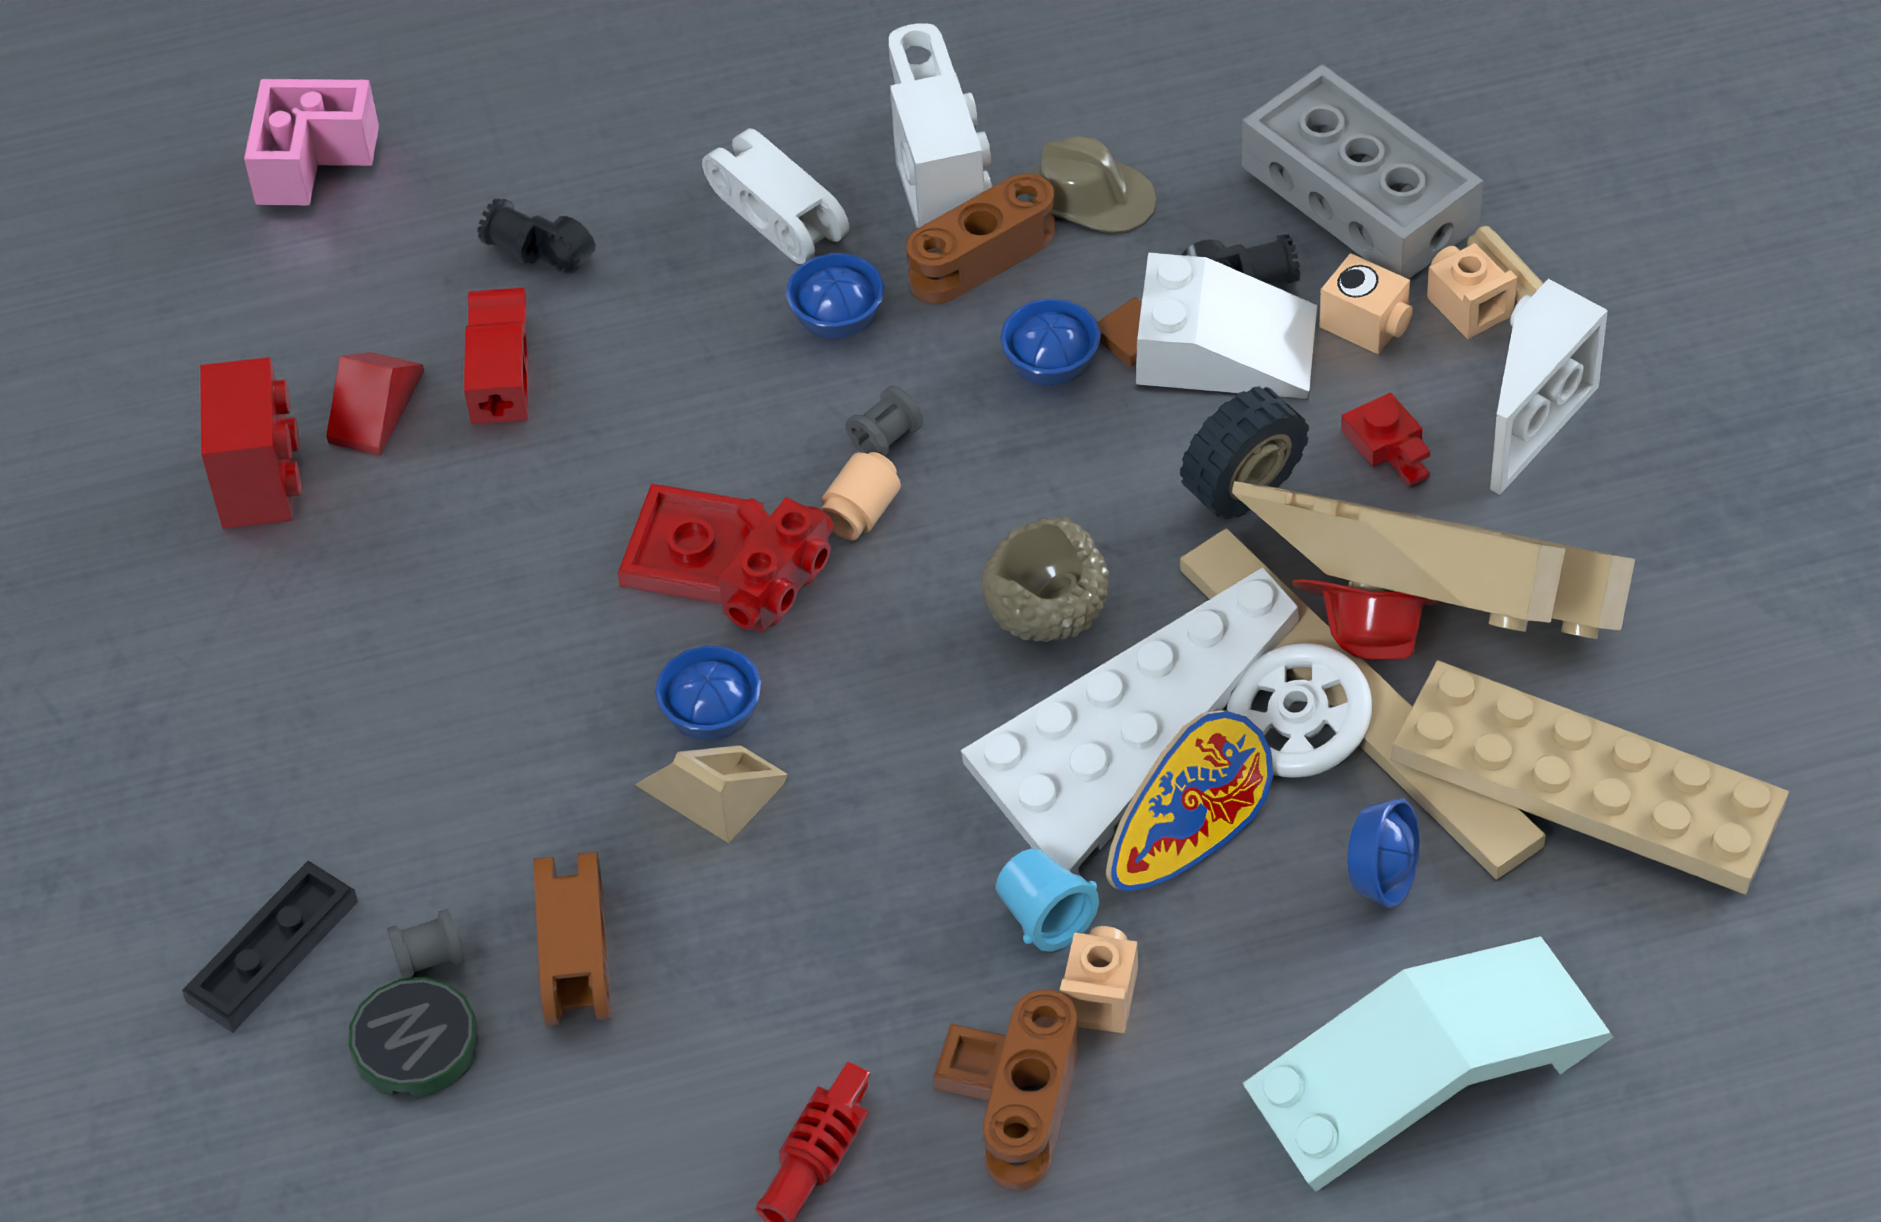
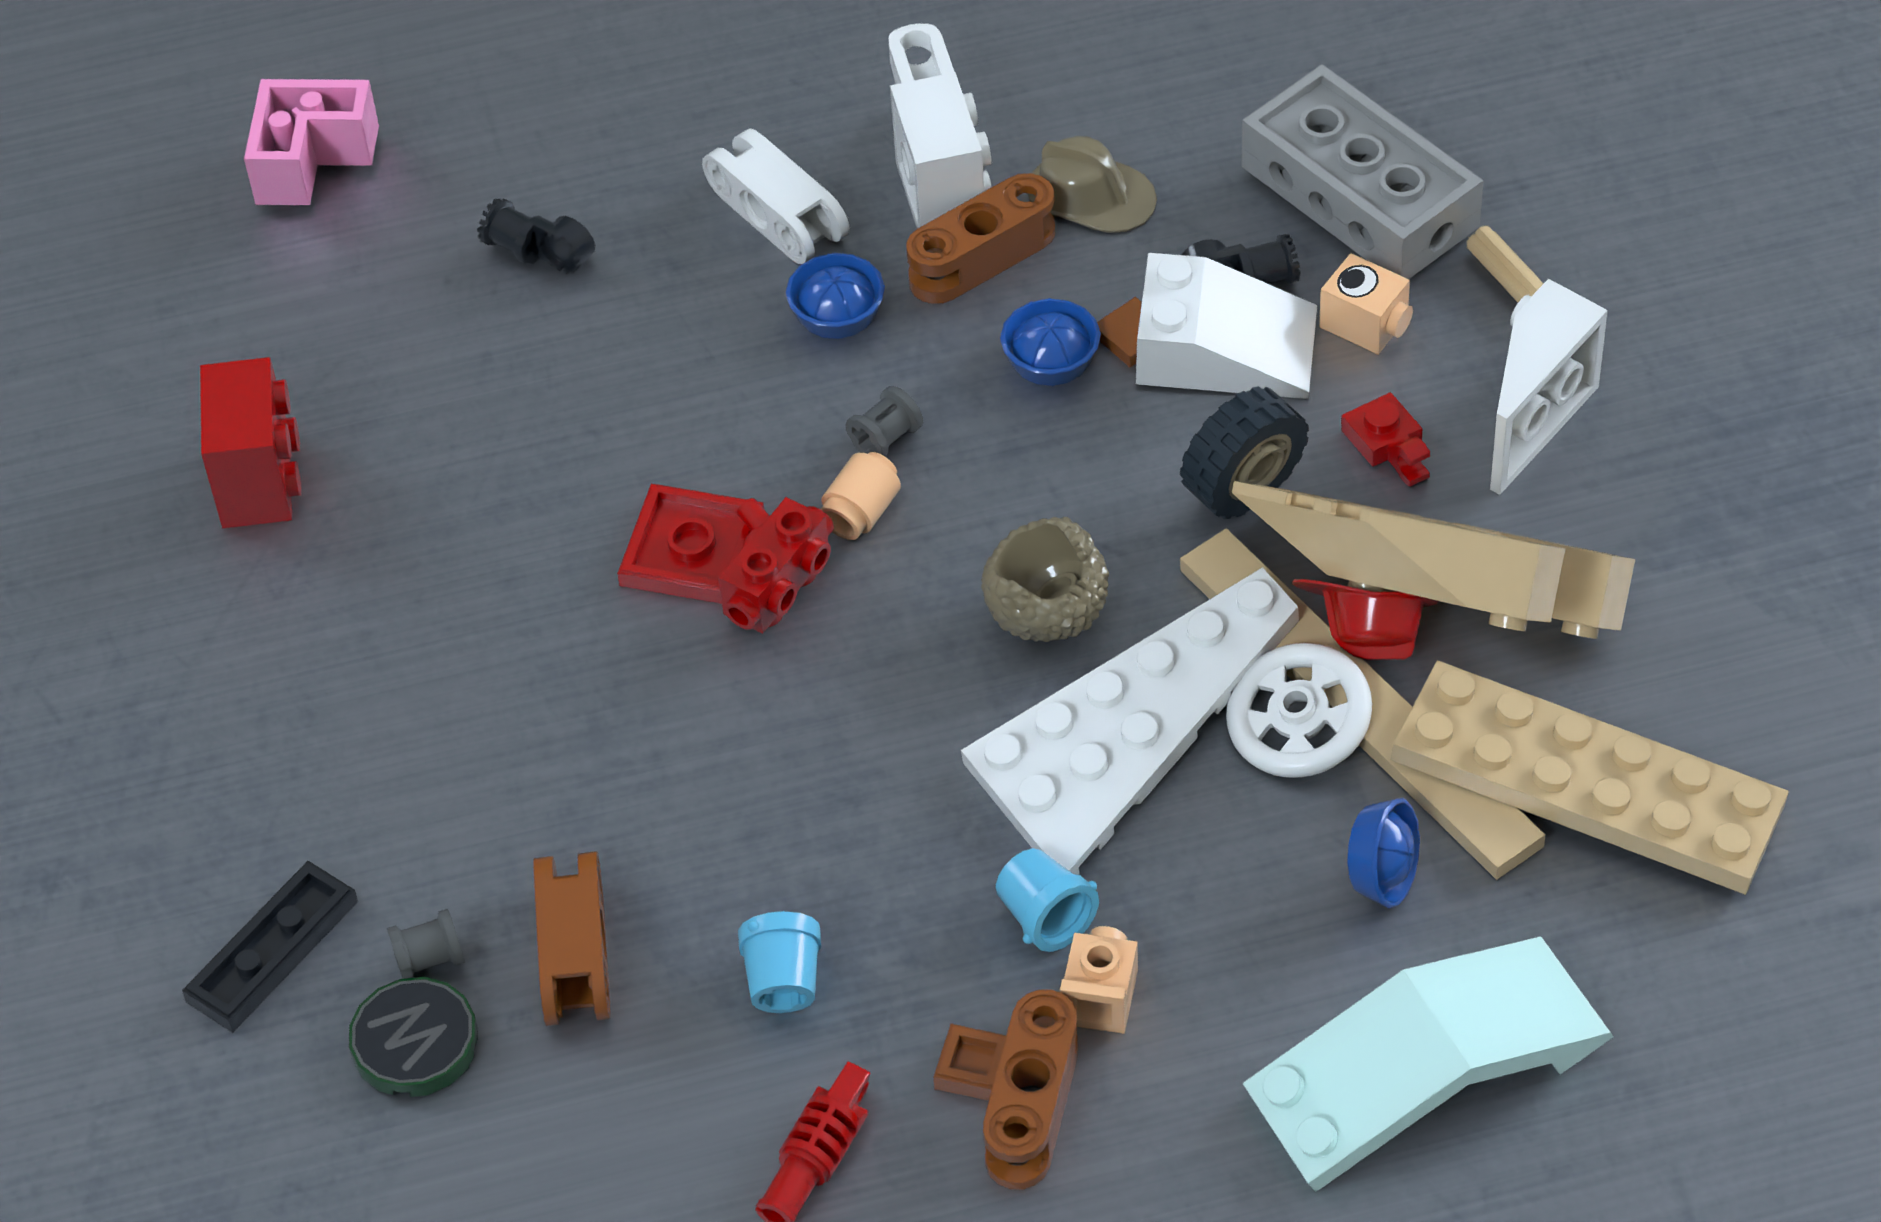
(370, 399): red slope -> none
(496, 356): red piece -> none
(708, 691): blue hat -> none
(716, 787): tan slope -> none
(780, 960): none -> medium azure piece
(1191, 800): shield -> none
(1463, 281): light nougat brick -> none

